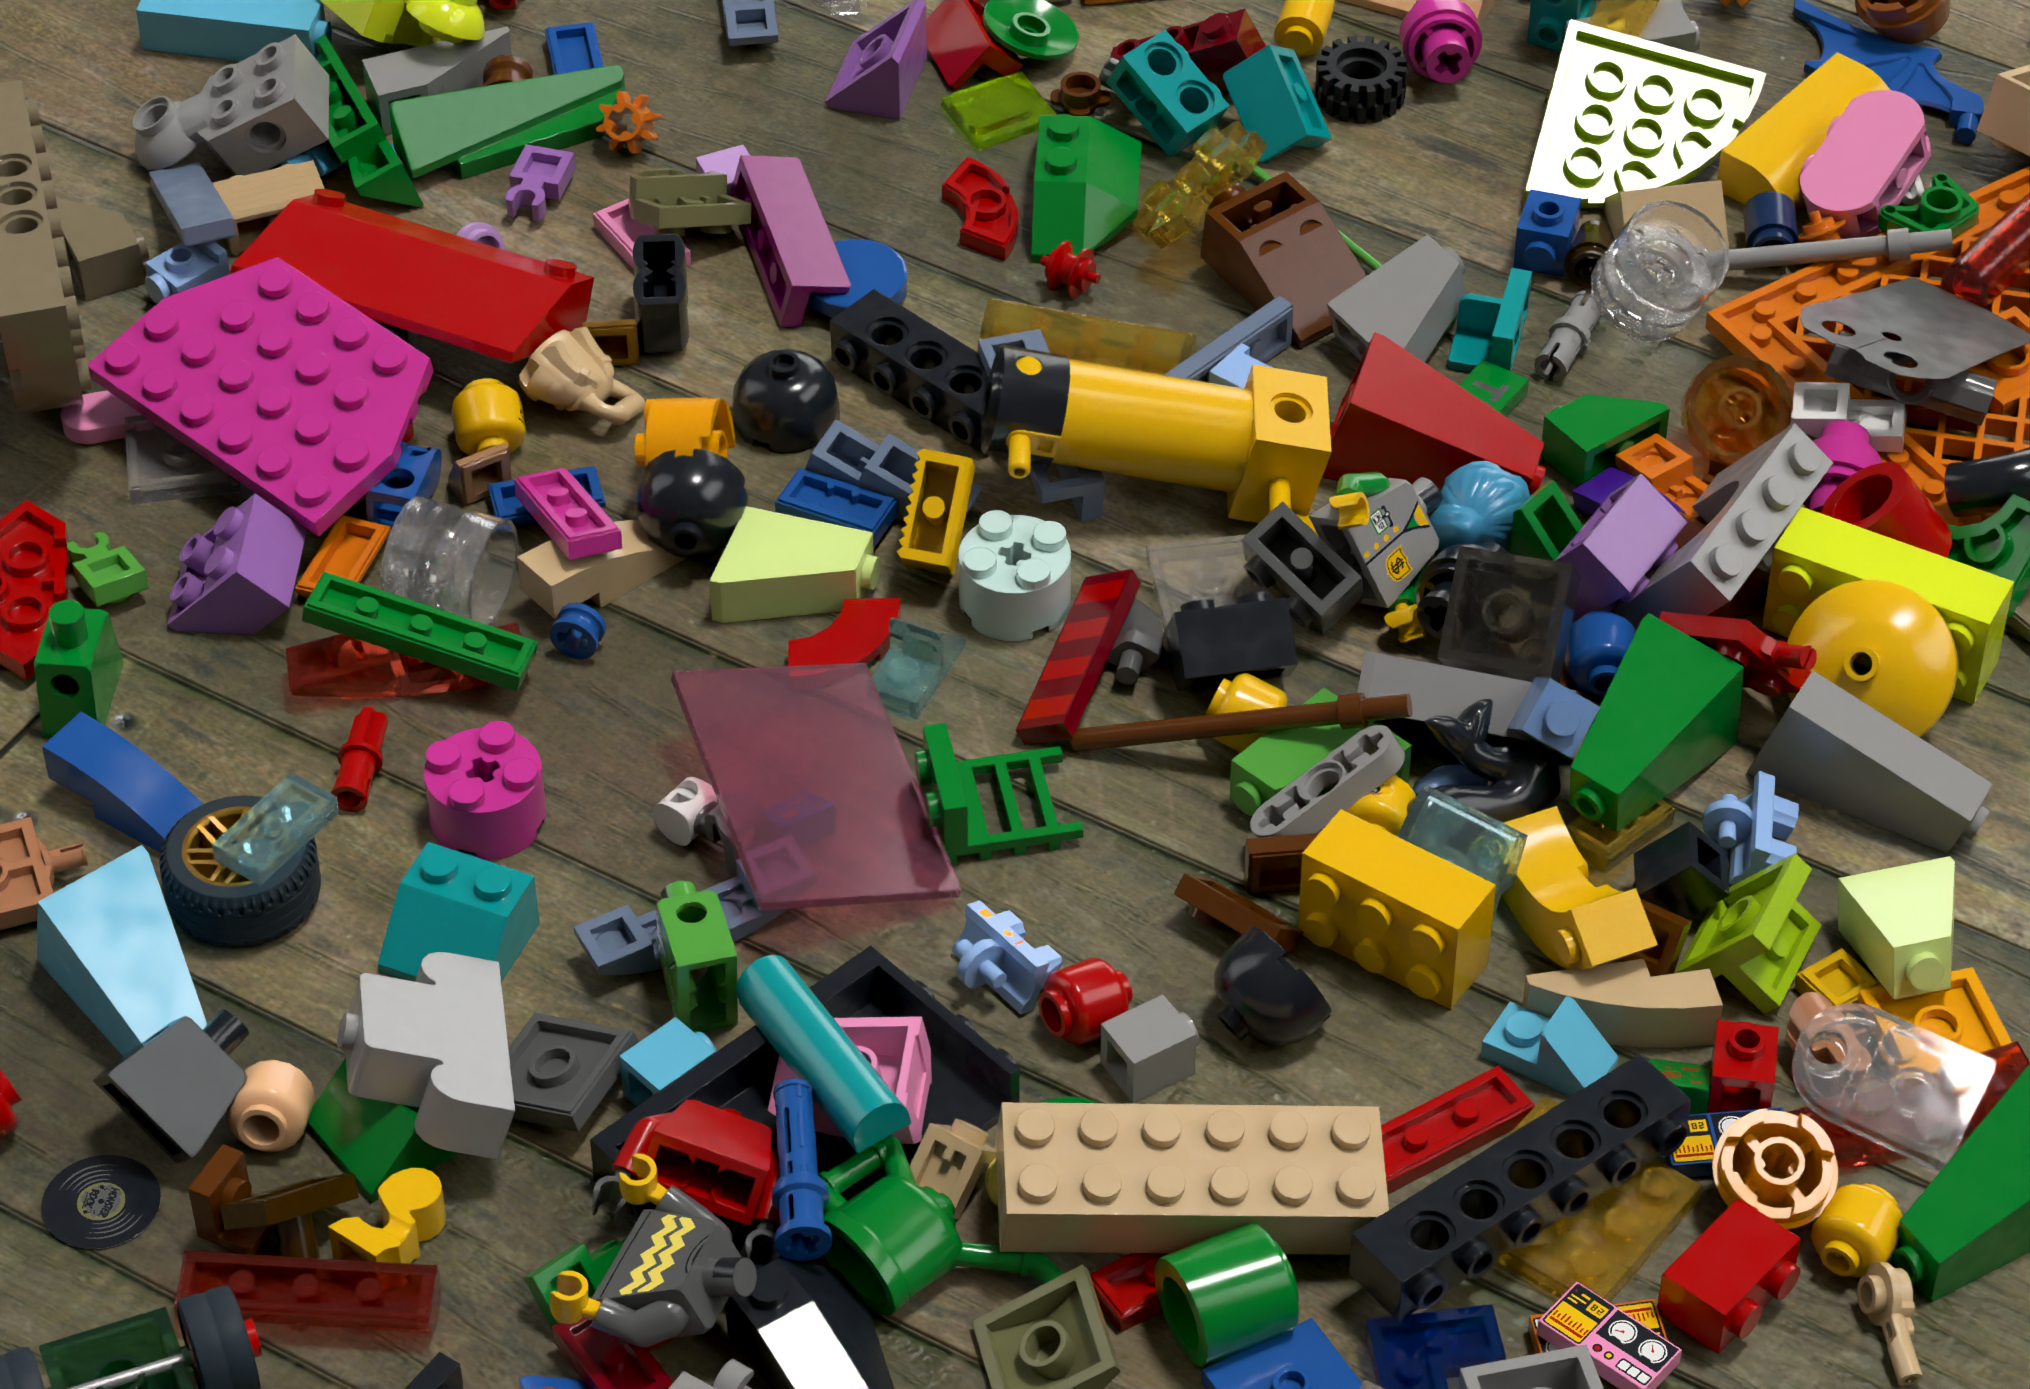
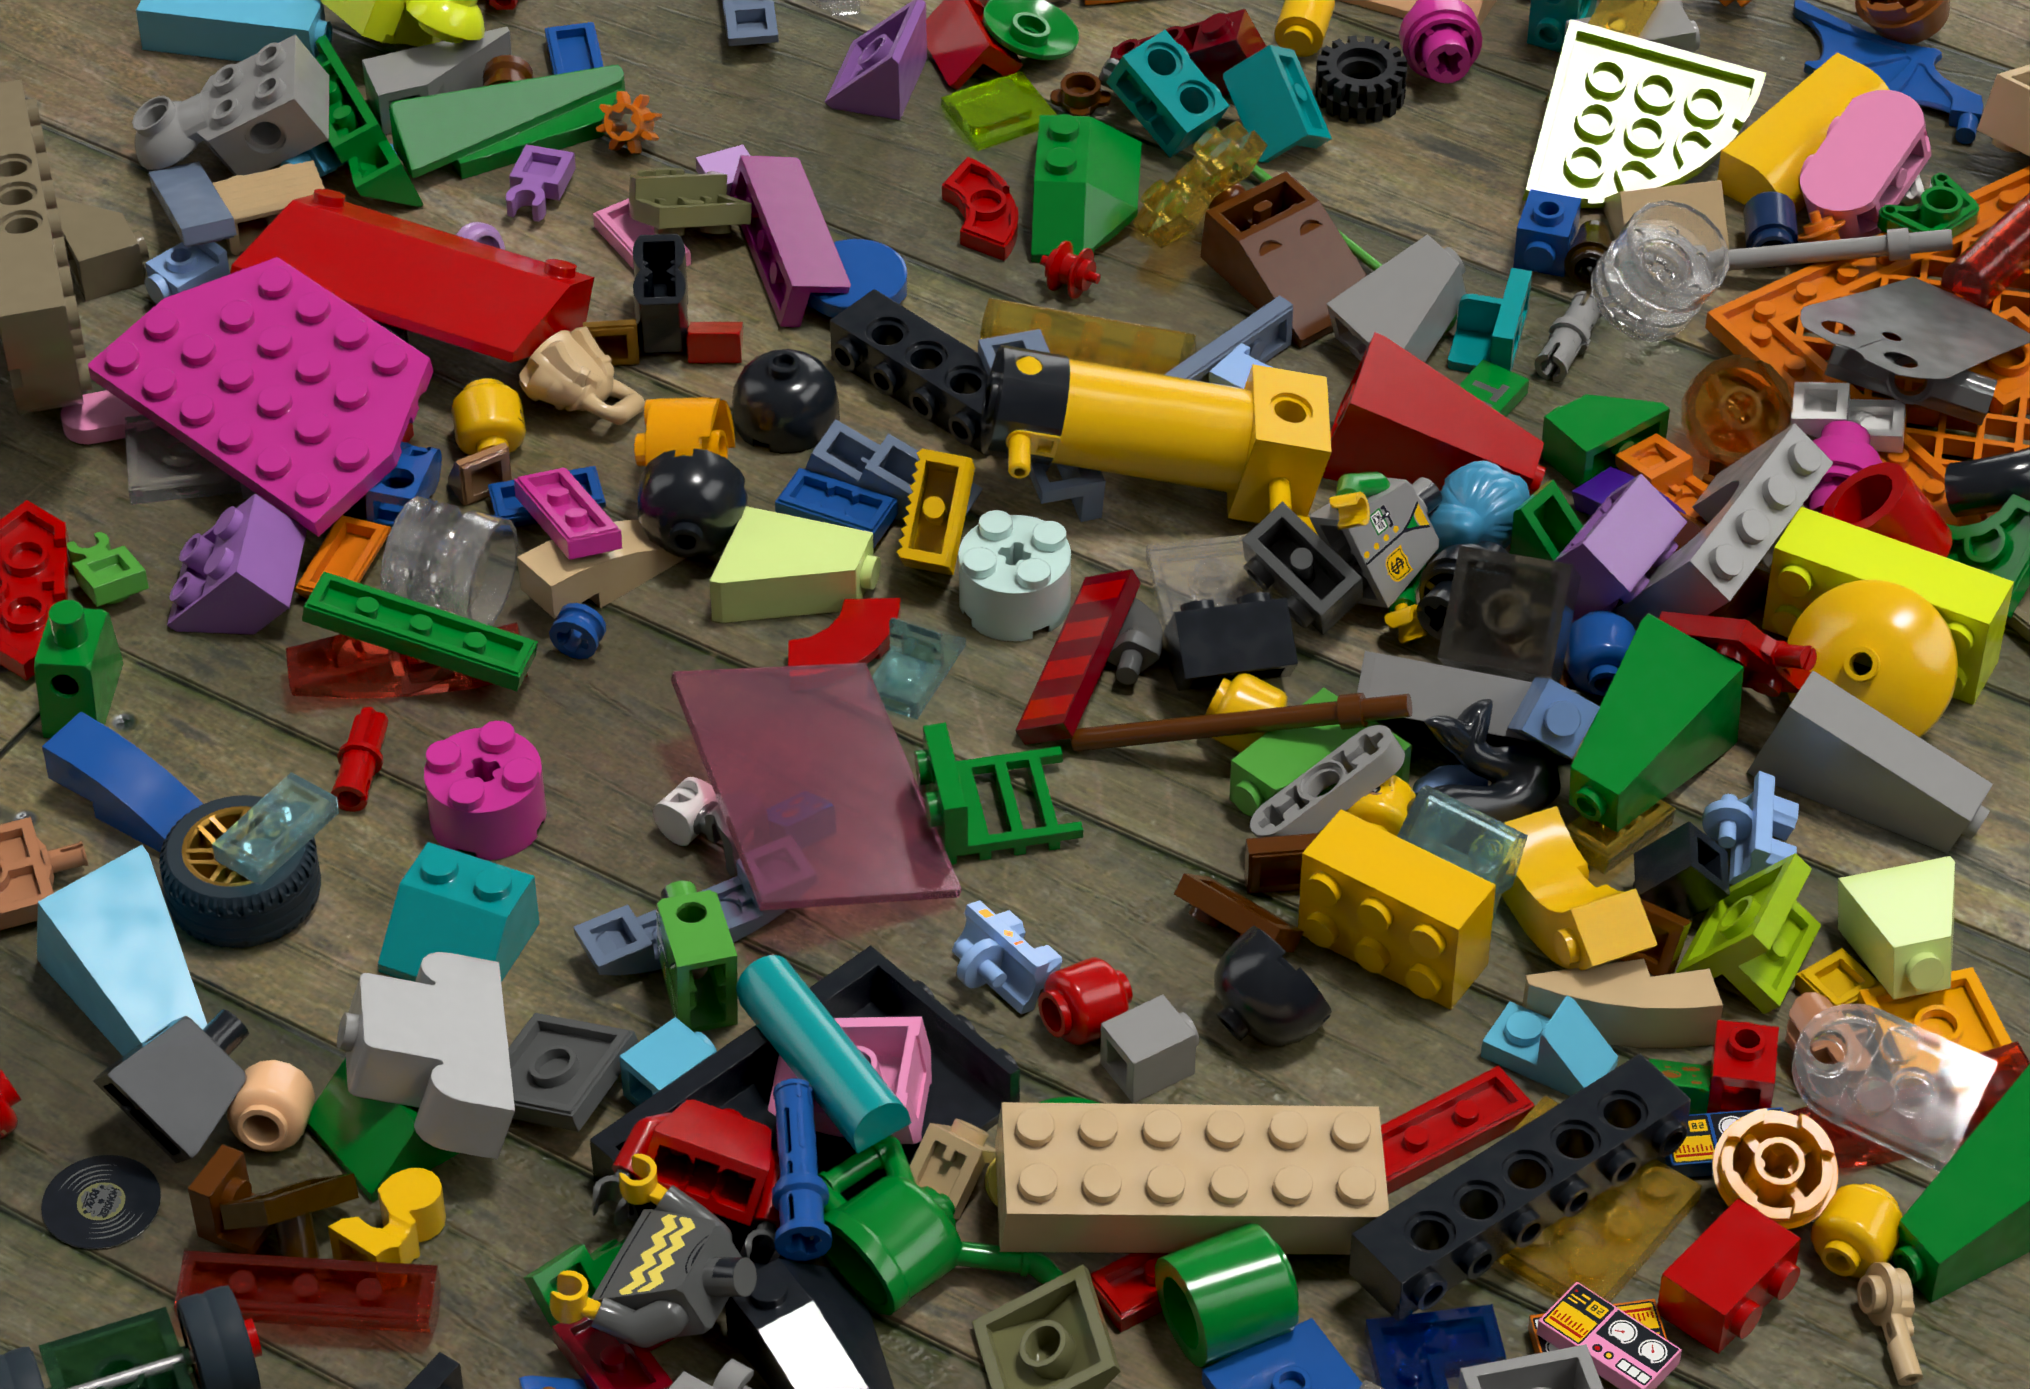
(715, 342): none -> red slope

